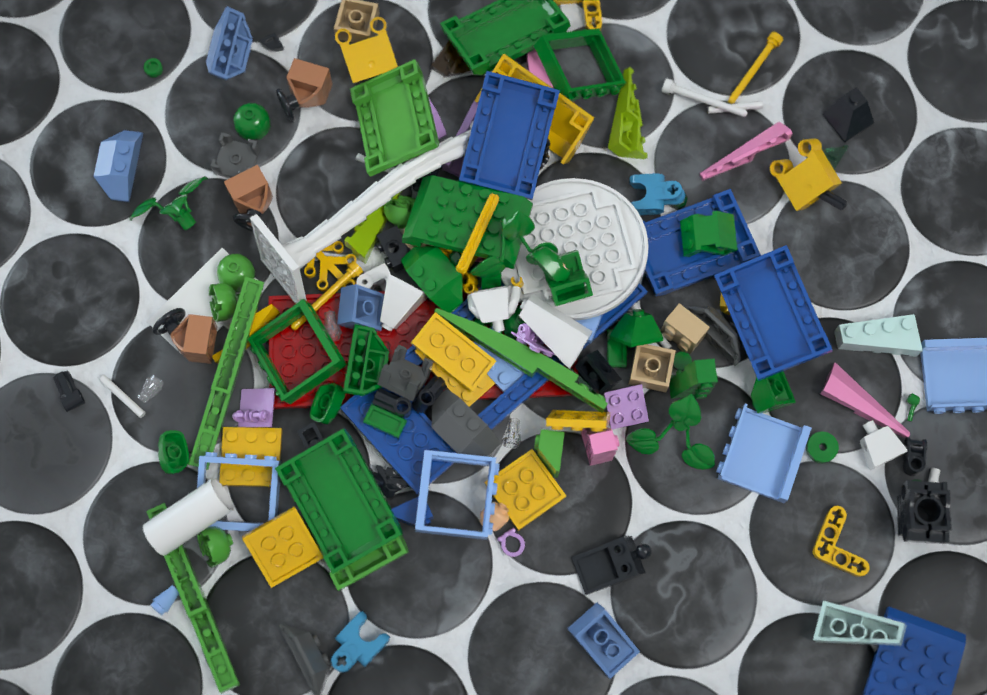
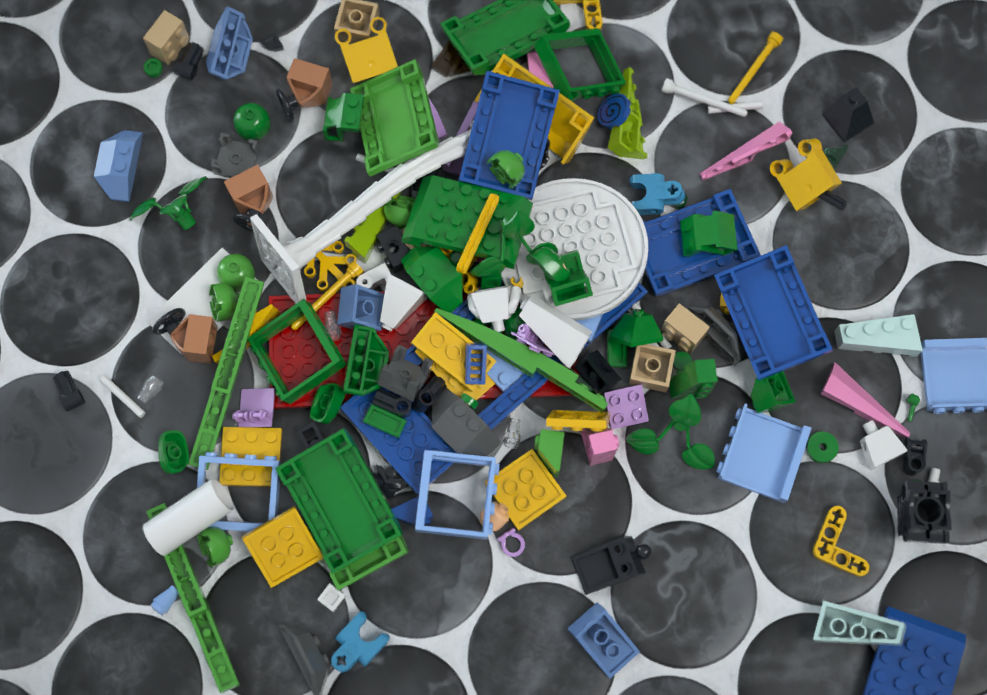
(166, 37): none -> tan brick
(187, 65): none -> black piece
(331, 597): none -> white plate
(343, 113): none -> green piece
(468, 363): none -> blue slope
(472, 403): none -> green tile
(507, 167): none -> bright green cylinder
(614, 111): none -> blue tile

